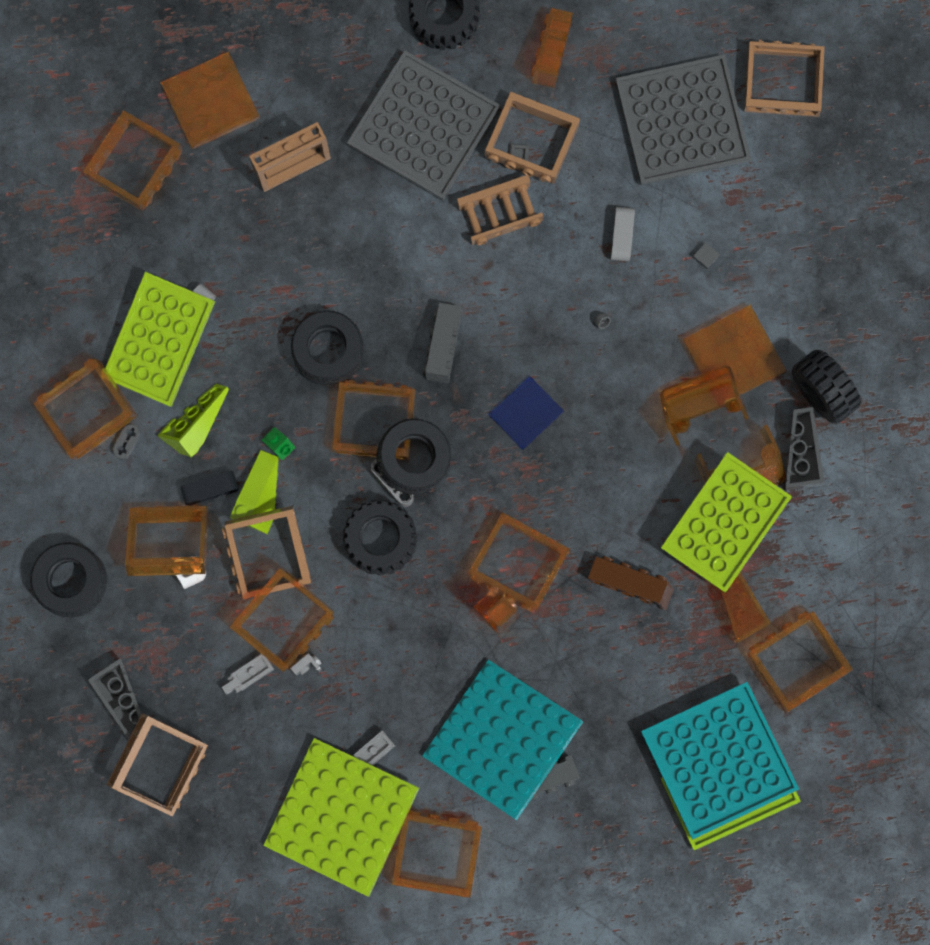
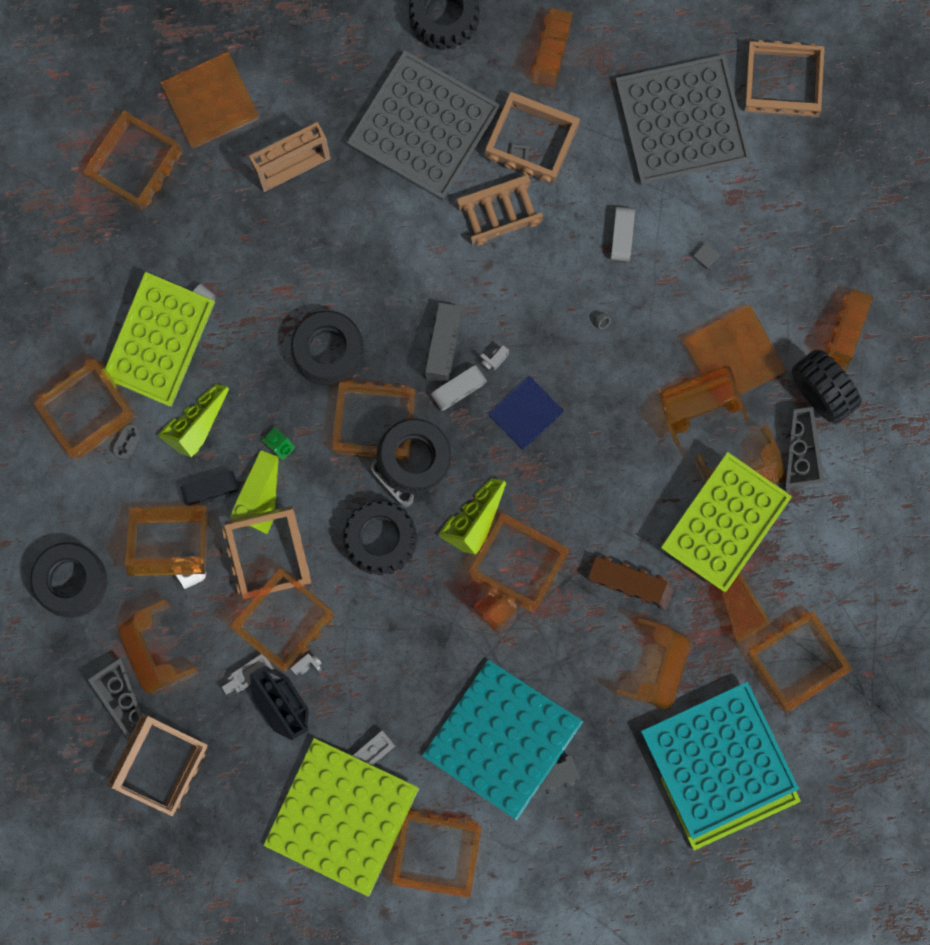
(150, 677): none -> clear orange windscreen
(279, 702): none -> black wedge
(458, 388): none -> light grey beam
(473, 523): none -> lime wedge
(498, 357): none -> light grey bracket
(664, 691): none -> clear orange windscreen
(849, 327): none -> clear orange wedge

